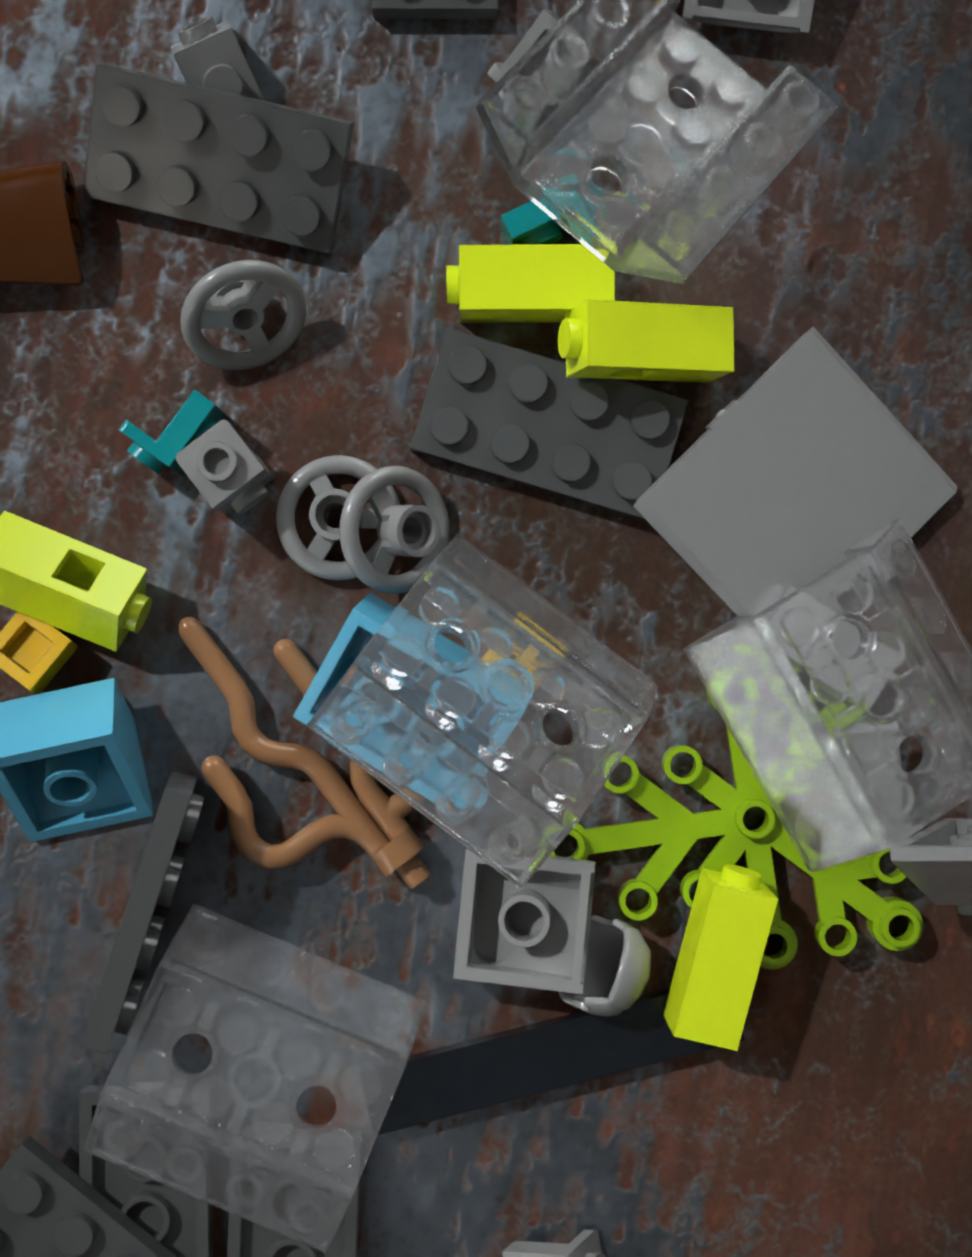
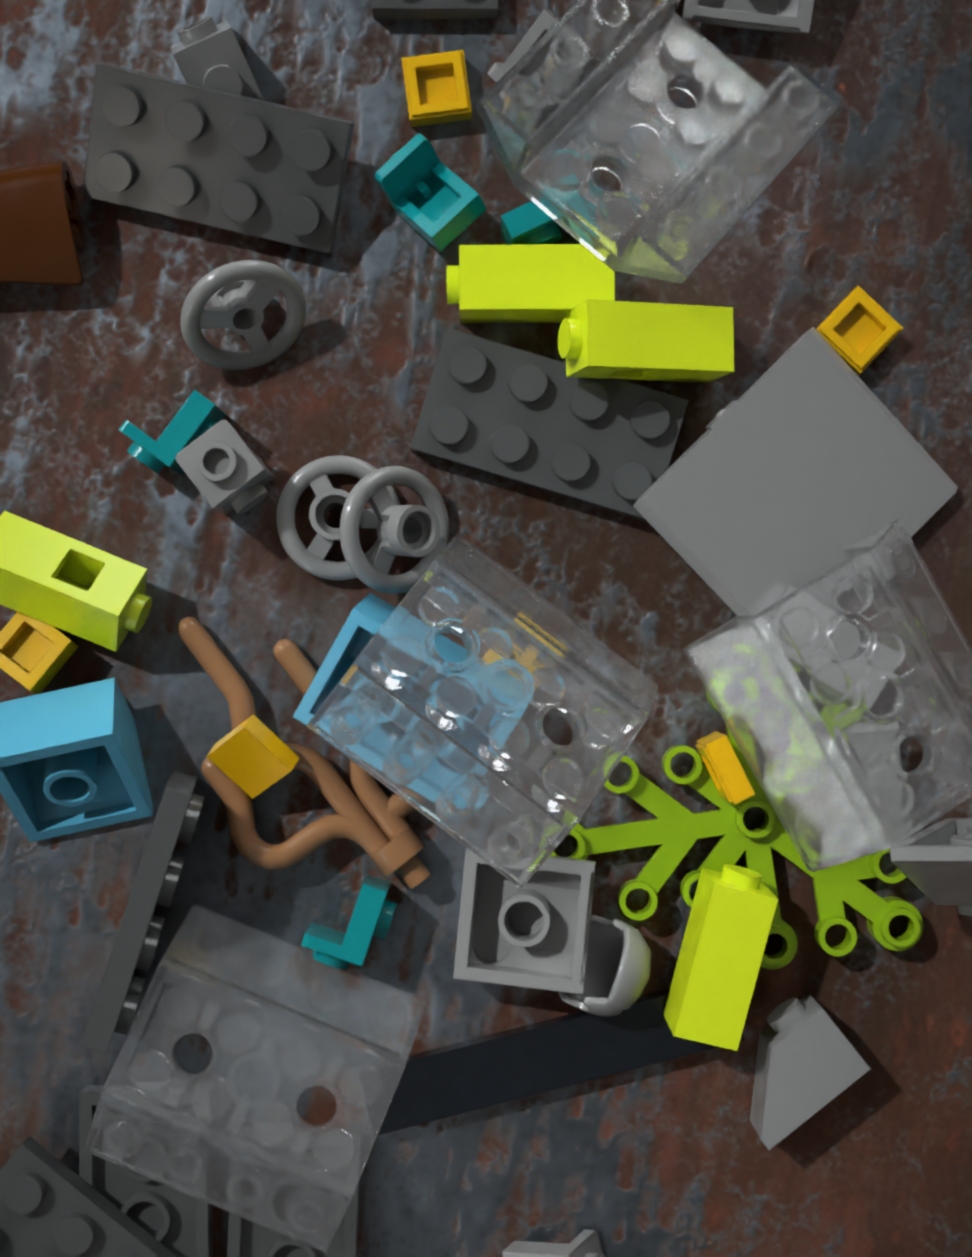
(253, 757): none -> yellow tile
(369, 919): none -> teal bracket
(428, 193): none -> teal bracket
(437, 88): none -> yellow tile
(724, 767): none -> yellow tile
(799, 1068): none -> light grey slope
(859, 329): none -> yellow tile

